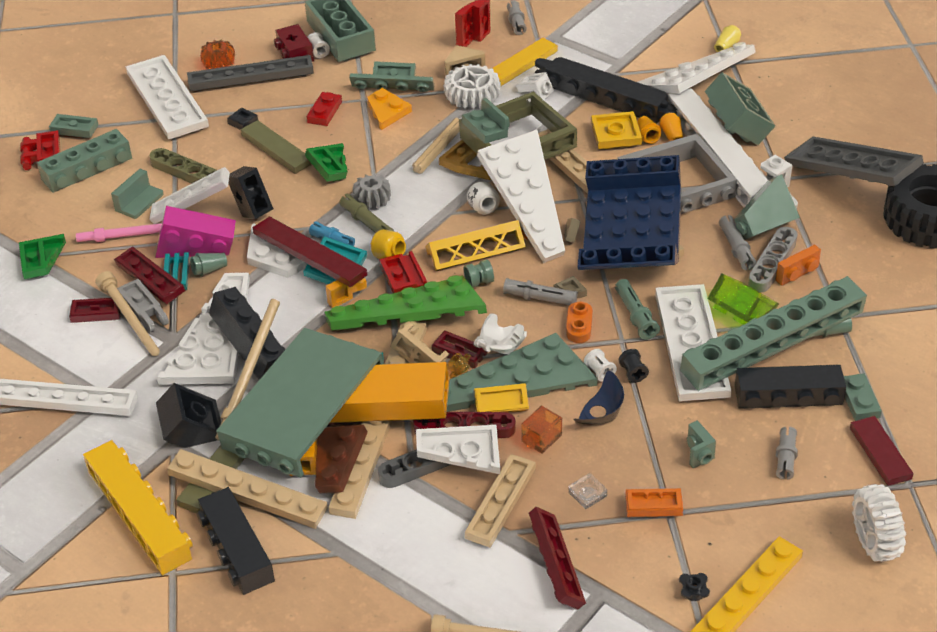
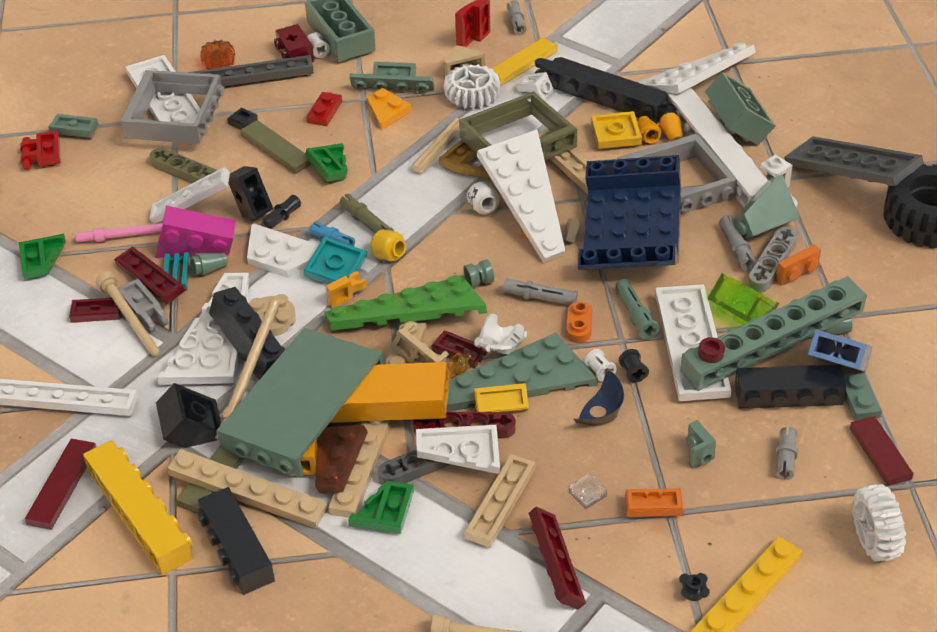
(59, 485): none -> dark red tile
(84, 160): sand green brick -> none
(135, 195): sand green panel -> none
(173, 82): none -> light grey window
(281, 211): none -> black axle
(284, 316): none -> tan plate
(310, 251): dark red tile -> none
(372, 191): light grey gear -> none
(385, 509): none -> green wing
(402, 272): red plate -> none
(470, 239): yellow fence -> none
(488, 122): sand green bracket -> none
(541, 429): clear orange brick -> none
(573, 285): dark tan tile -> none
(711, 350): none -> dark red tile
(728, 37): light yellow cone -> none
(840, 350): none -> medium blue brick

